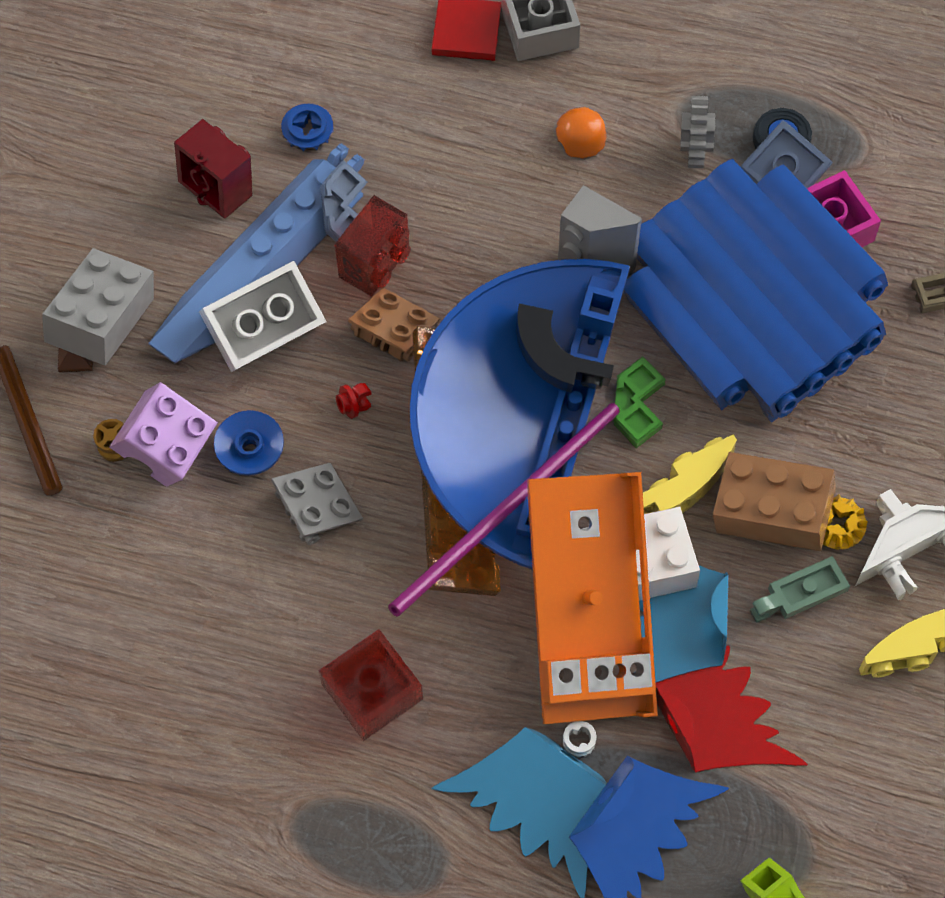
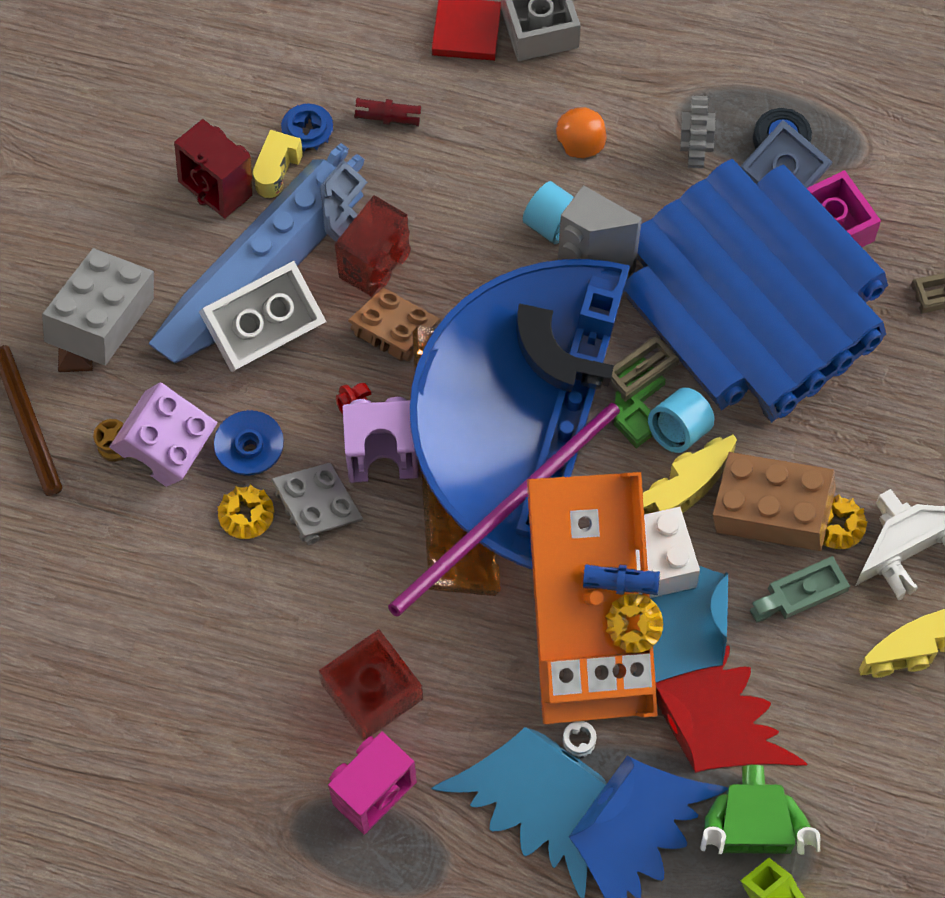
(238, 525): none -> yellow gear
(273, 162): none -> light yellow leg
(372, 781): none -> dark pink brick
(376, 433): none -> lavender piece
(387, 111): none -> dark red pin
(545, 211): none -> medium azure piece
(620, 384): none -> dark tan tile
(621, 579): none -> blue pin
(650, 623): none -> yellow gear
(681, 420): none -> medium azure piece
(757, 819): none -> bright green torso

